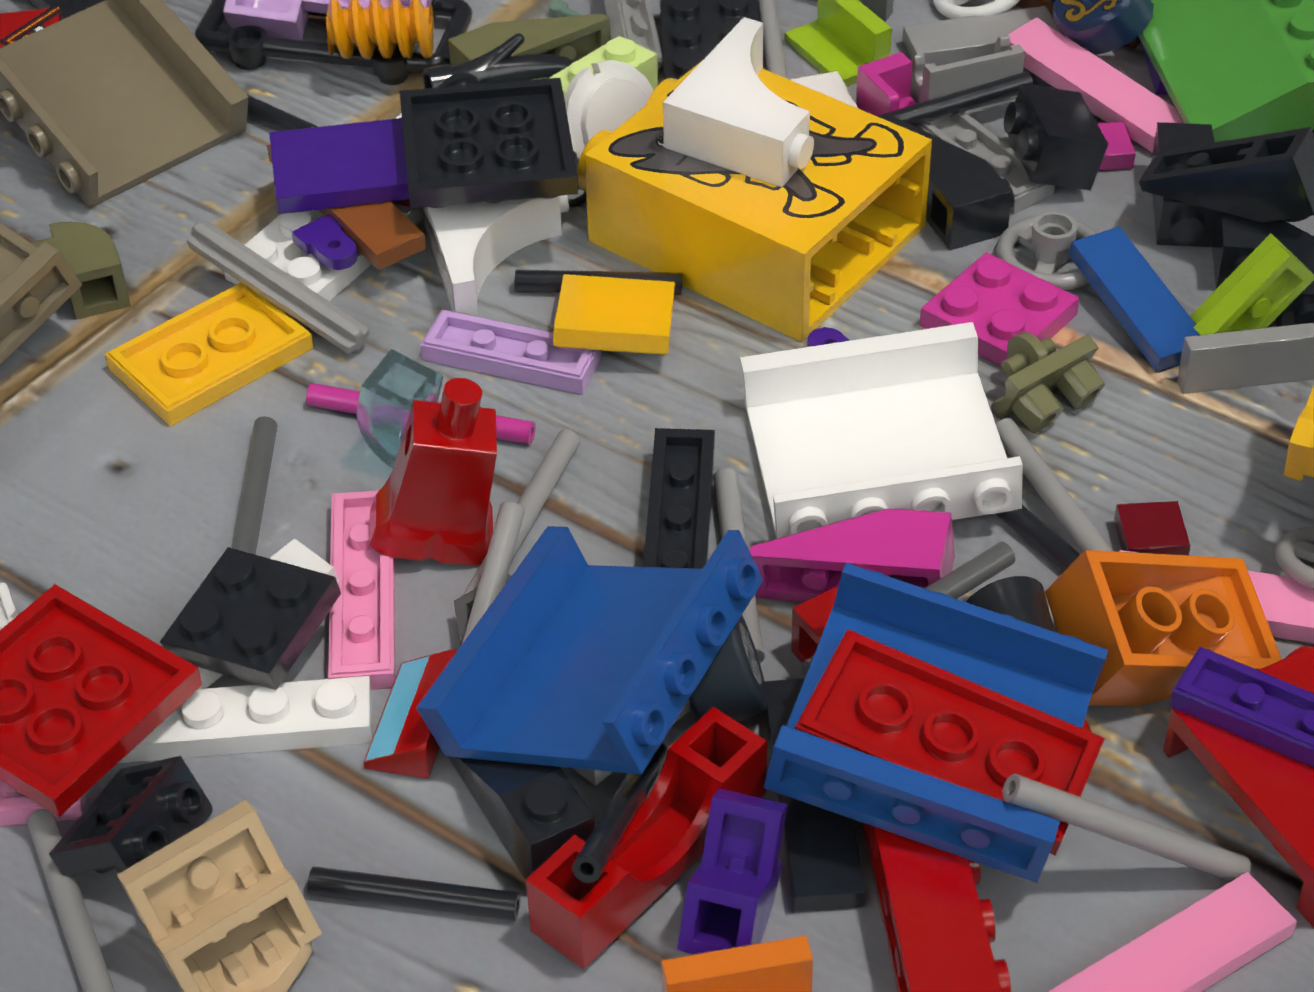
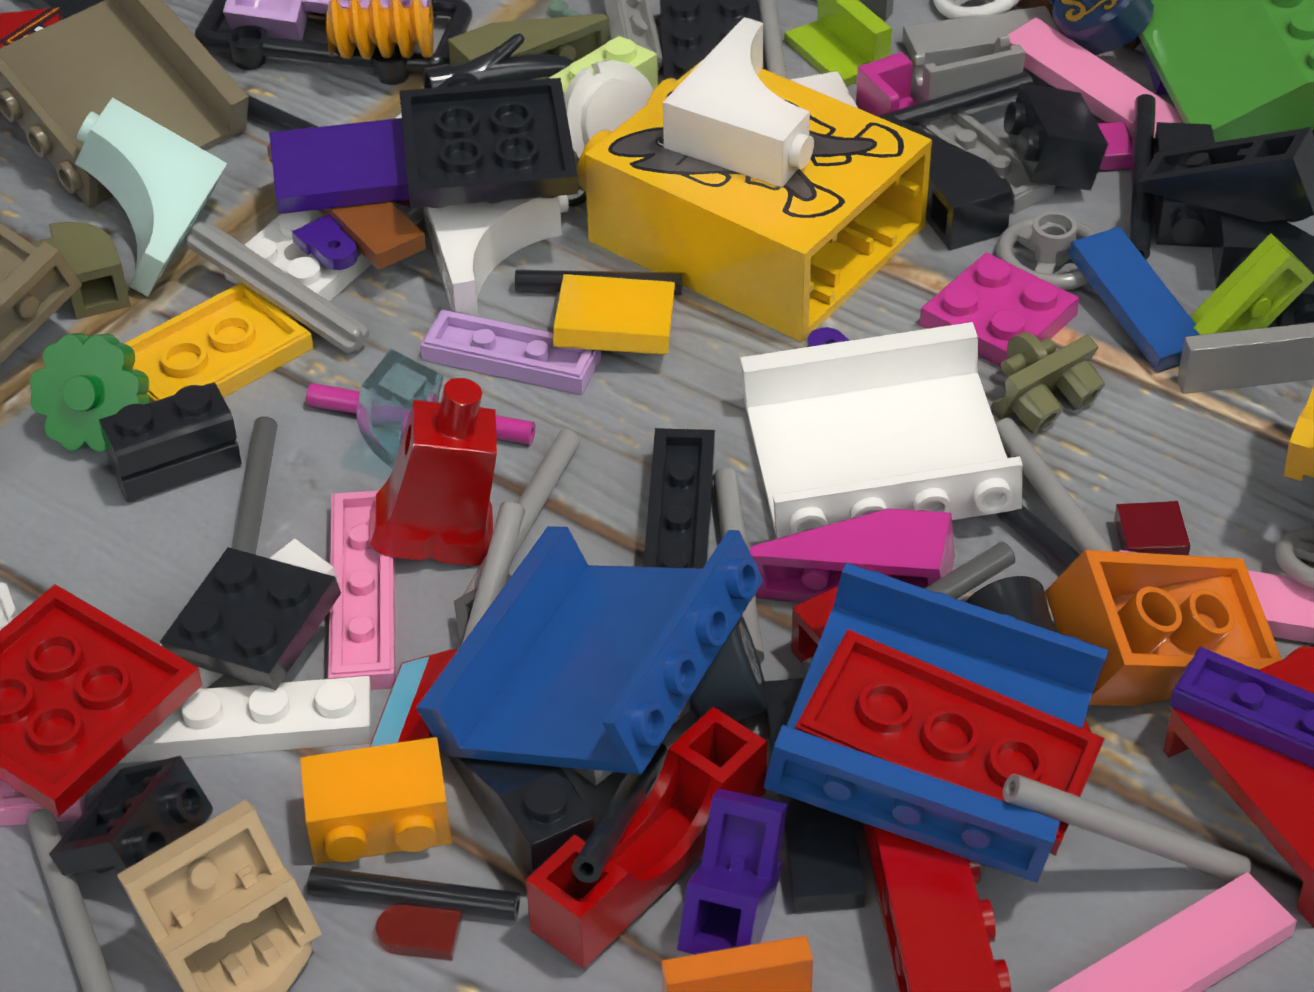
(83, 384): none -> green plant
(155, 179): none -> light aqua arch
(170, 441): none -> black brick
(375, 801): none -> light orange brick
(419, 931): none -> clear red piece
(1142, 155): none -> black piece

